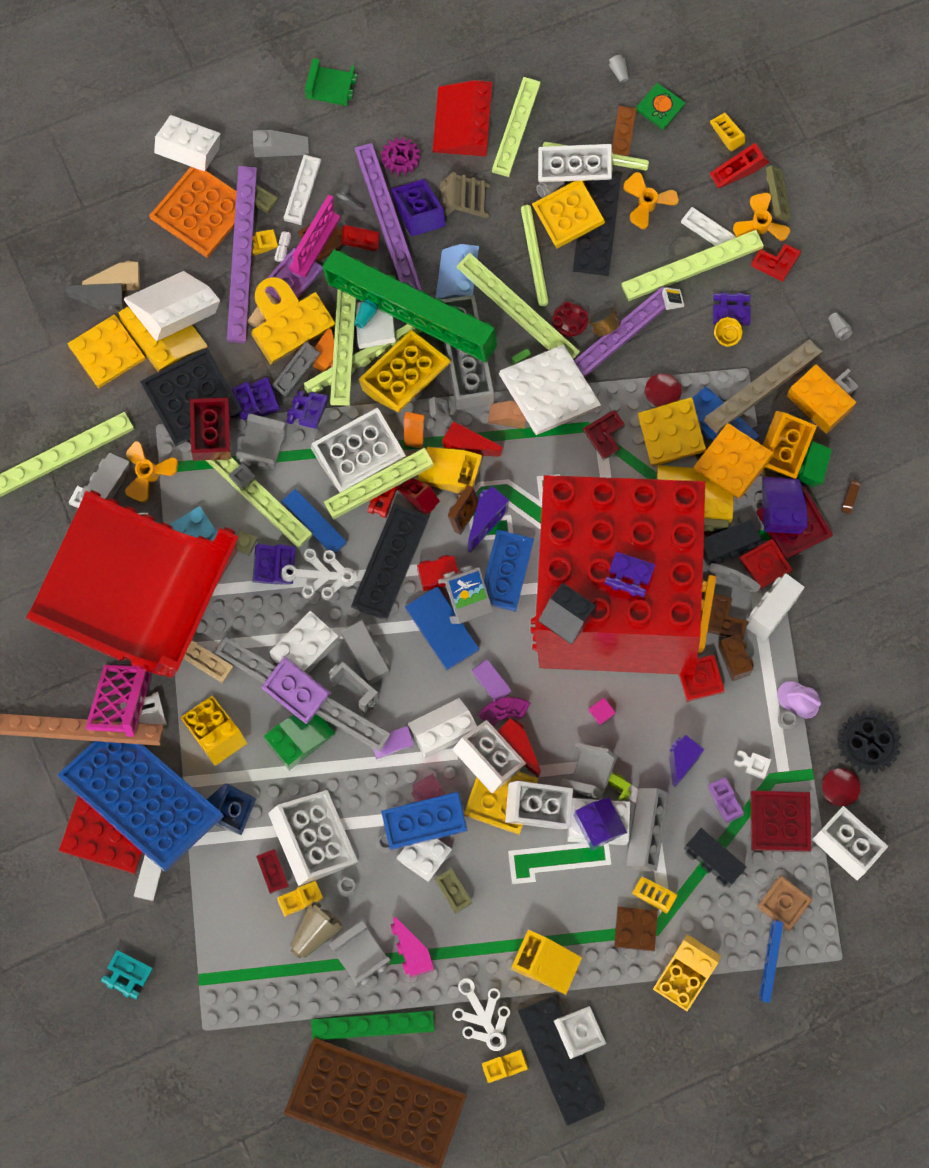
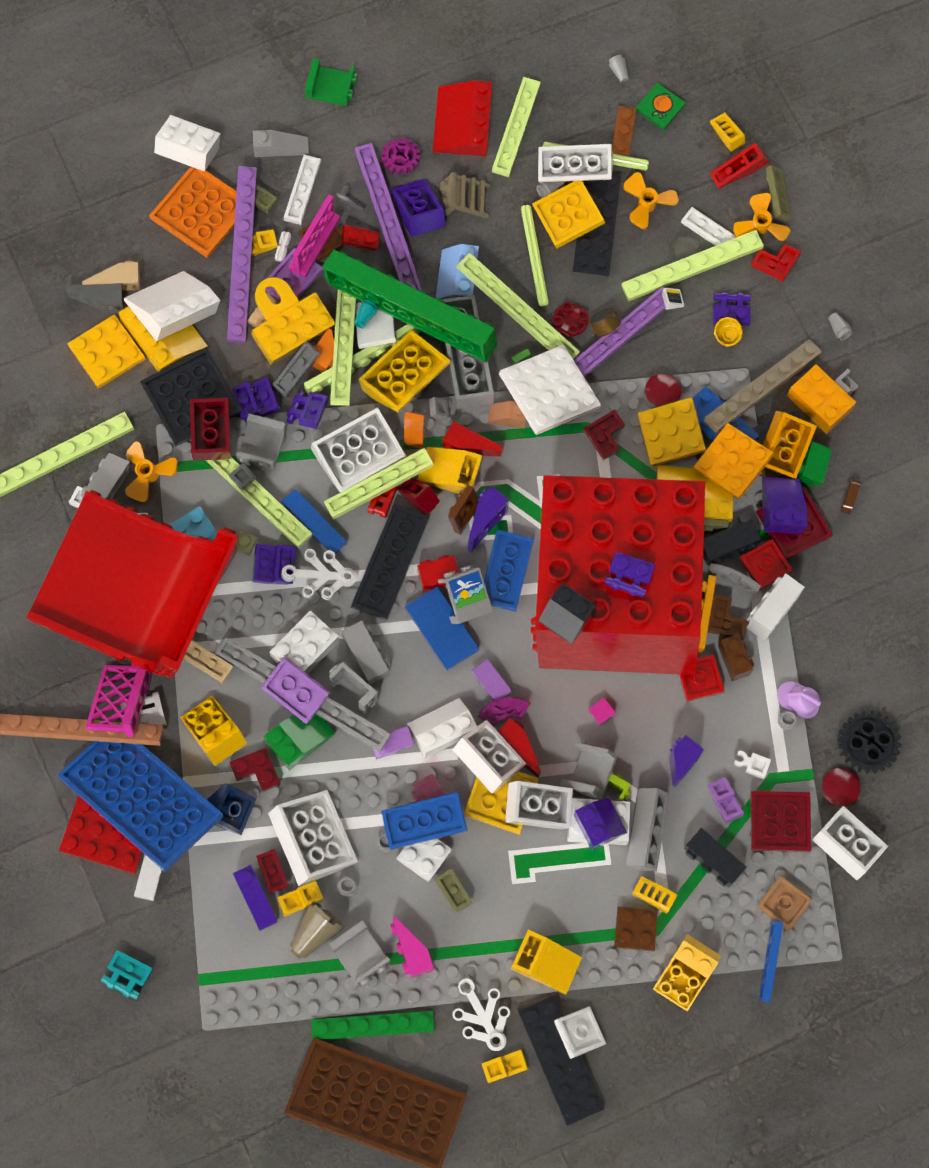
(255, 897): none -> dark purple slope
(256, 764): none -> dark red plate

